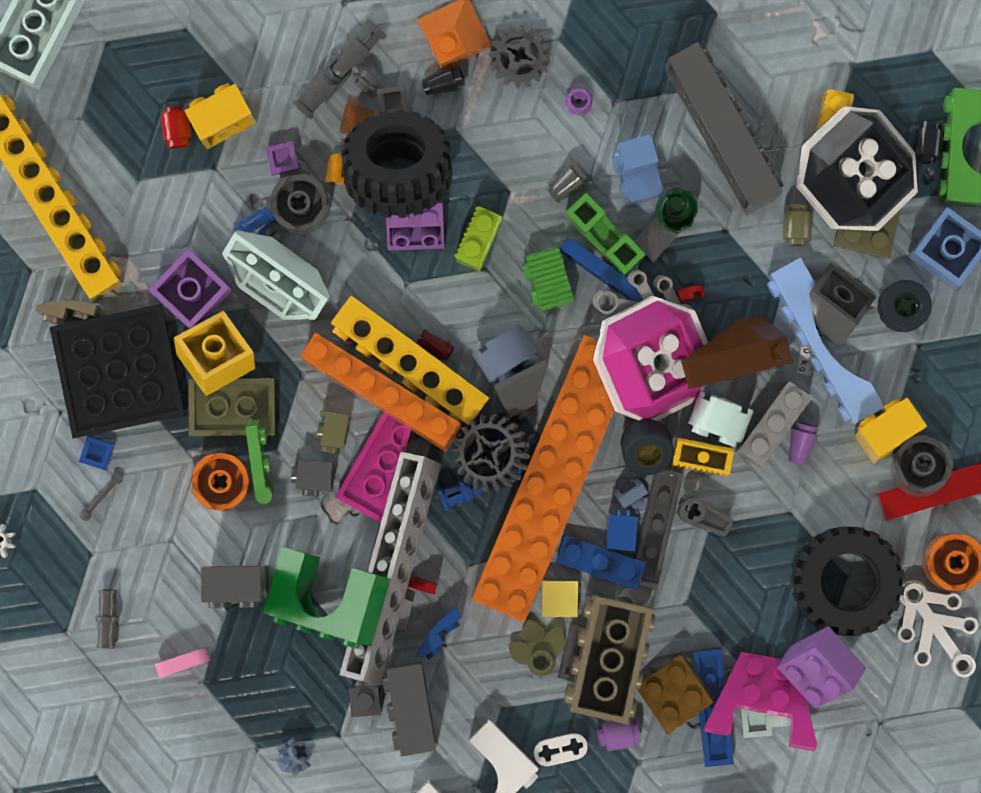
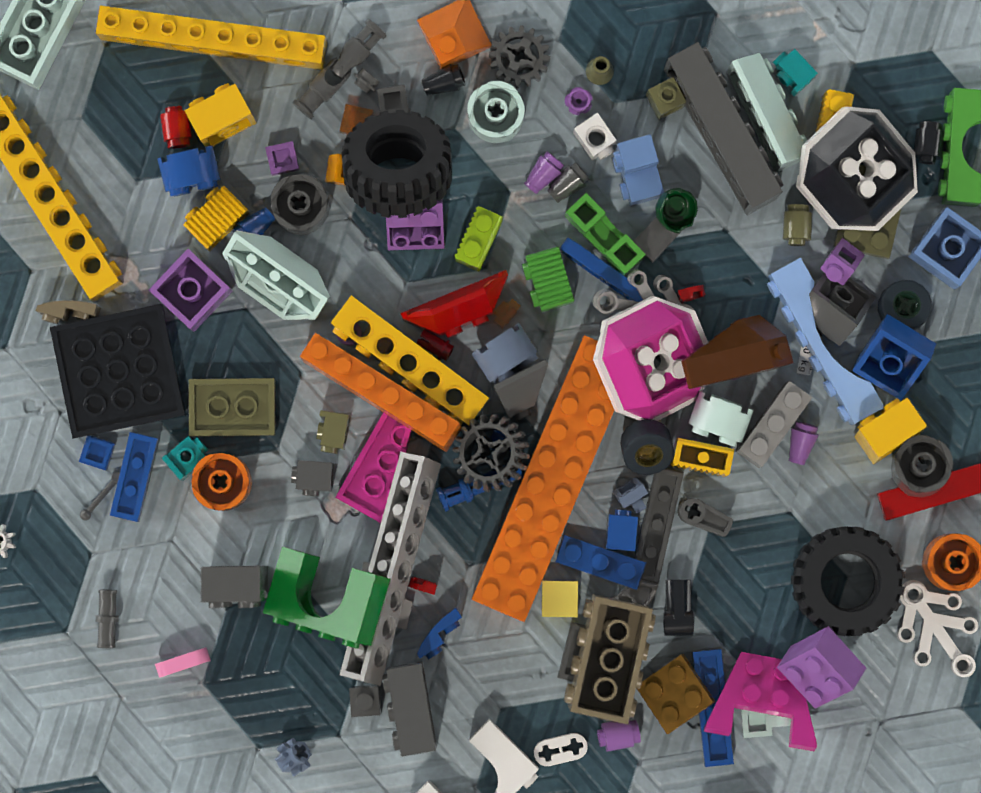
(134, 477): none -> blue plate
(174, 457): none -> teal brick
(189, 170): none -> blue brick
(211, 37): none -> yellow brick
(214, 353): yellow brick -> none
(215, 217): none -> yellow brick
(259, 462): bright green plate -> none
(459, 308): none -> red wedge
(487, 98): none -> light aqua brick
(505, 313): none -> clear orange plate
(538, 643): olive plate -> none
(543, 172): none -> medium lavender cone
(595, 125): none -> white brick
(597, 76): none -> olive cone
(666, 98): none -> olive brick
(678, 616): none -> black piece
(767, 110): none -> light aqua slope
(794, 71): none -> teal brick
(839, 269): none -> medium lavender brick
(894, 357): none -> blue brick

